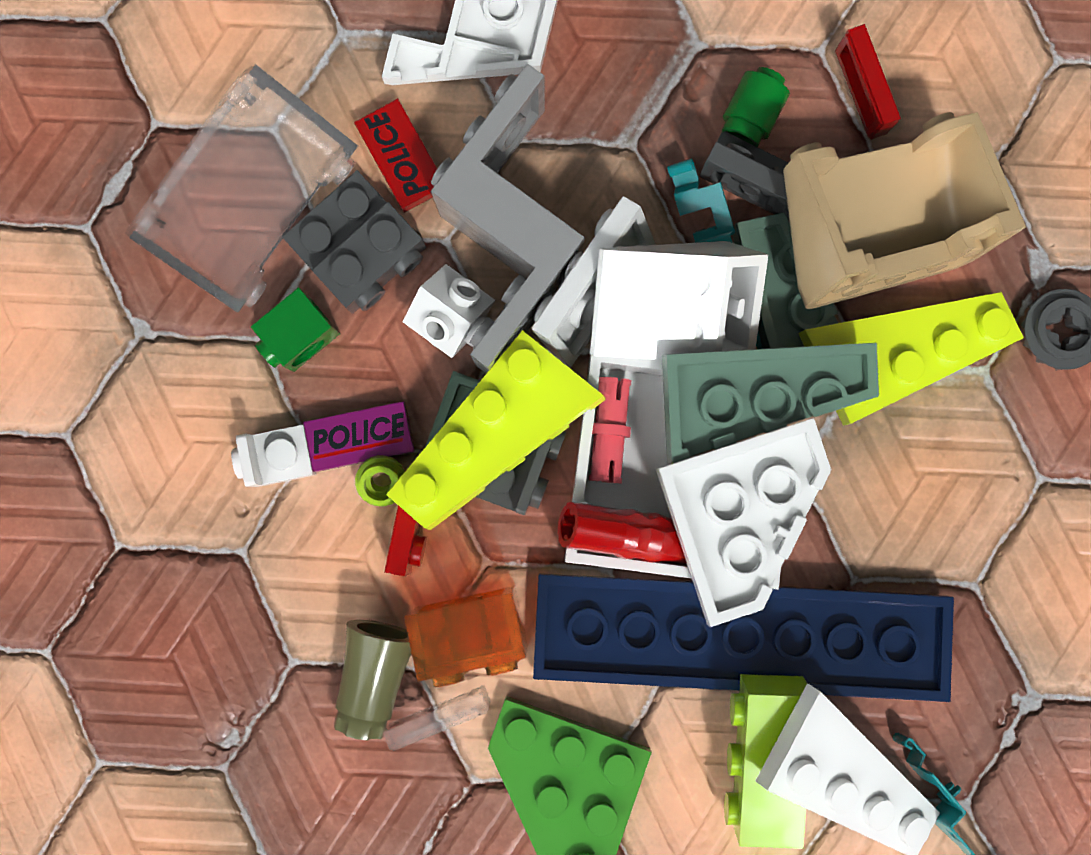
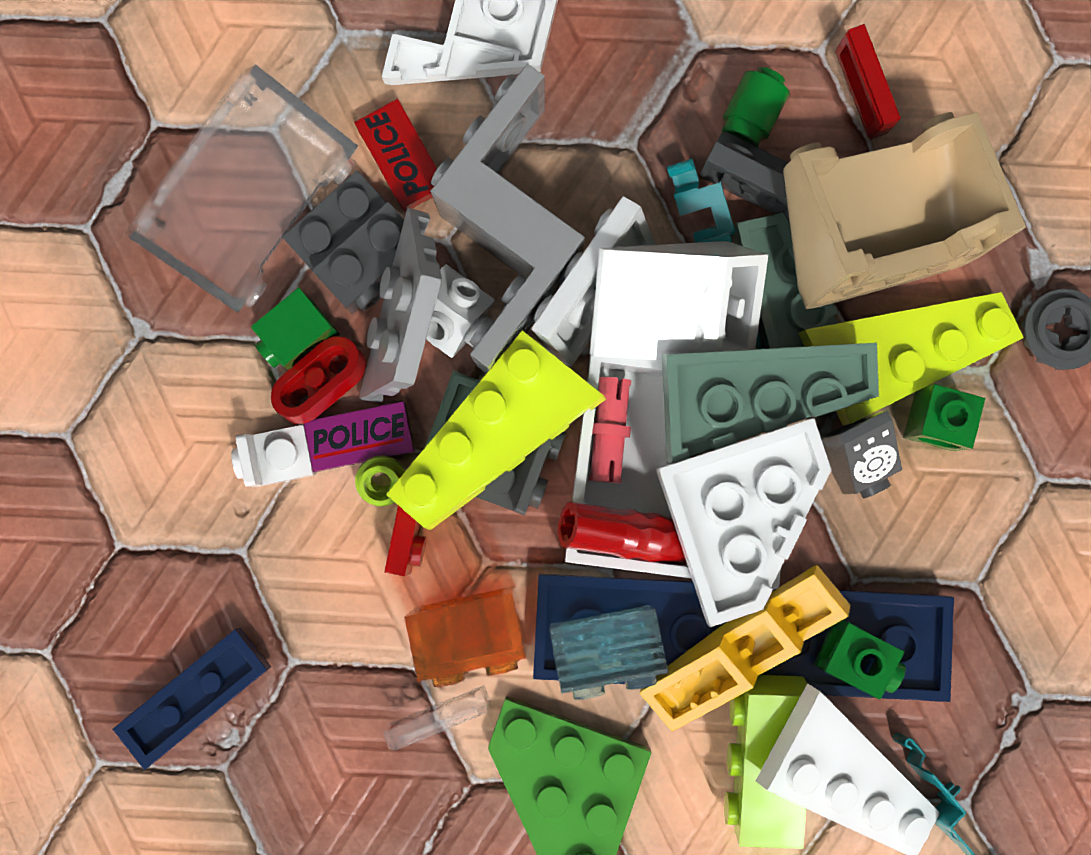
(191, 698): none -> dark blue plate
(318, 378): none -> red plate
(370, 677): olive plant -> none
(406, 312): none -> light grey wing
(608, 651): none -> clear light blue brick
(745, 647): none -> yellow slope
(846, 648): none -> green brick
(863, 454): none -> dark grey slope
(944, 418): none -> green brick

